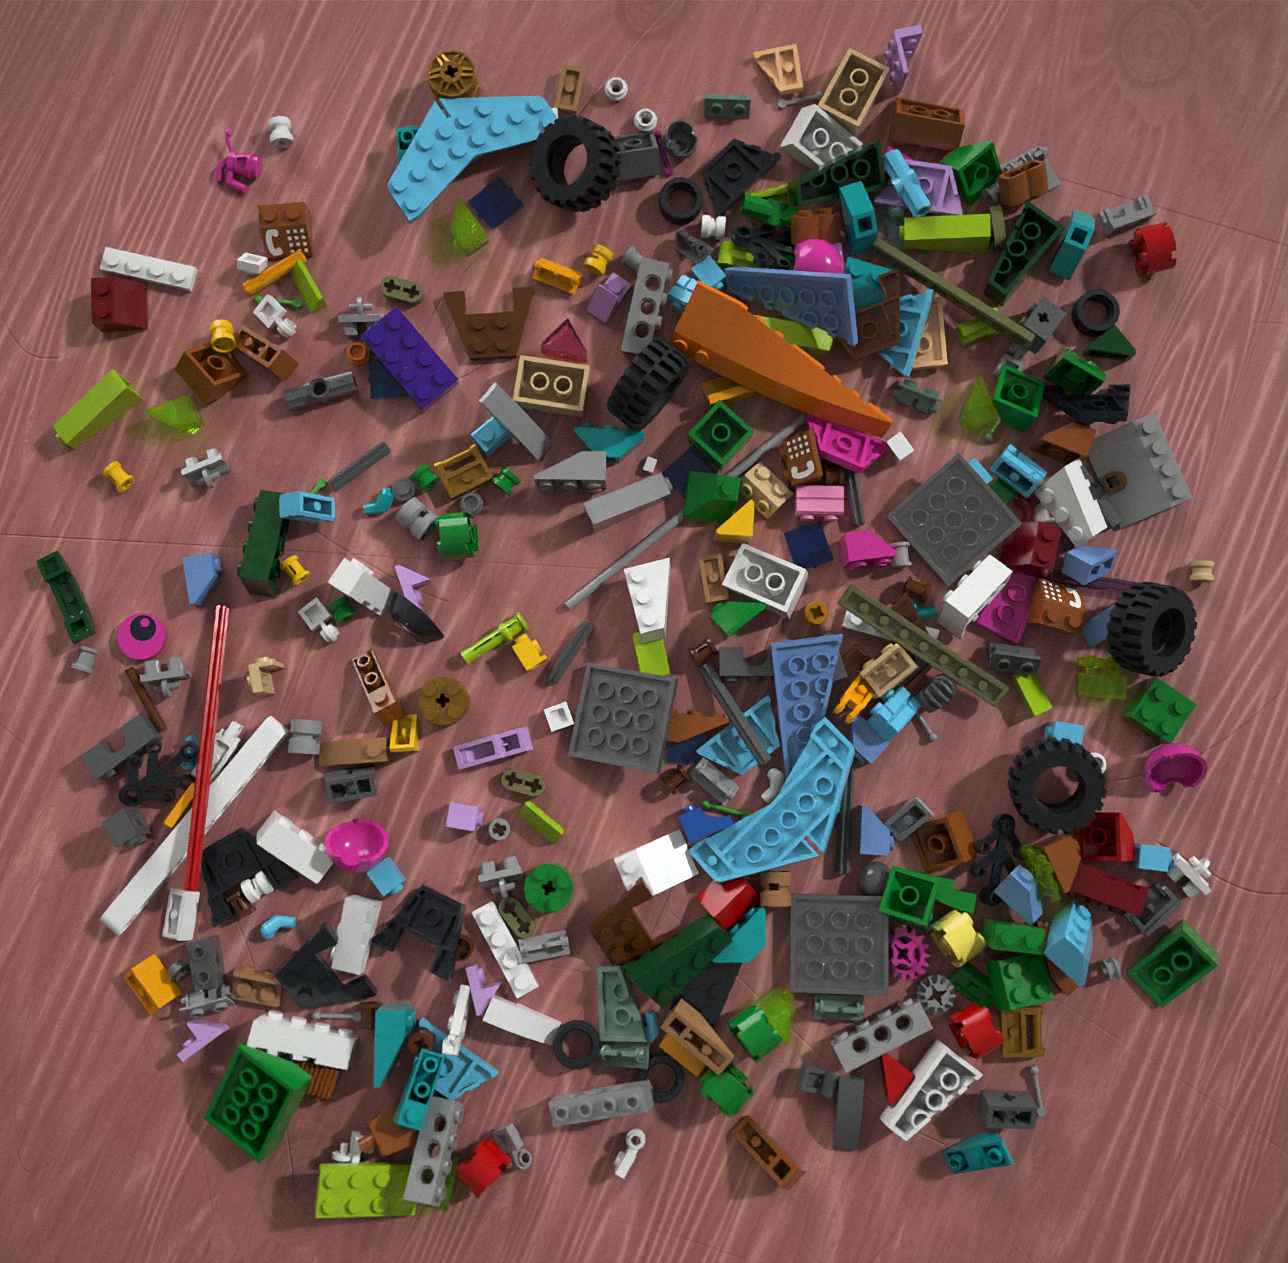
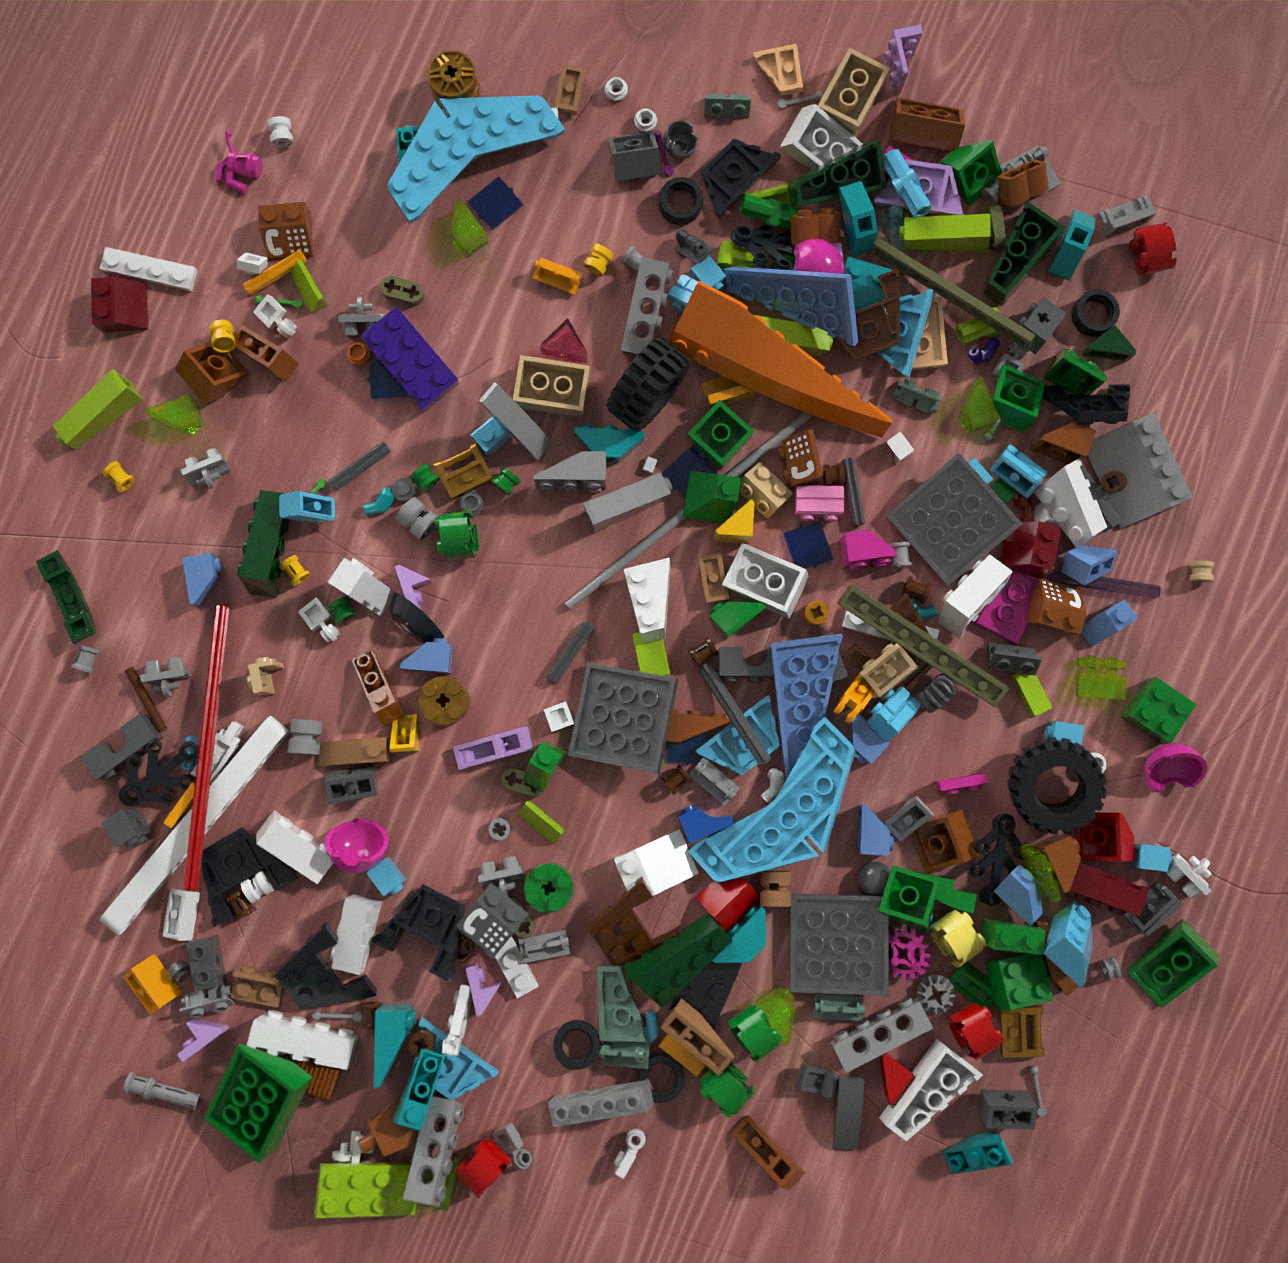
(142, 636): dark pink tile -> none
(152, 1089): none -> light grey pin
(274, 923): medium azure arm -> none
(306, 394): dark grey piece -> none
(430, 657): none -> medium blue slope
(464, 816): lavender brick -> none
(491, 334): reddish brown wing -> none
(491, 920): none -> dark grey slope
(505, 632): lime pin -> none
(521, 1020): white slope -> none
(528, 652): yellow brick -> none
(543, 765): none -> green slope
(550, 160): black tyre -> none
(608, 297): lavender slope -> none
(707, 804): bright green hinge -> none
(713, 227): white wheel -> none
(845, 445): dark pink wing -> none
(845, 824): dark grey axle -> none
(931, 736): light grey hinge -> none
(951, 786): none -> dark pink plate
(984, 354): none -> dark purple arm
(1151, 628): black tyre -> none

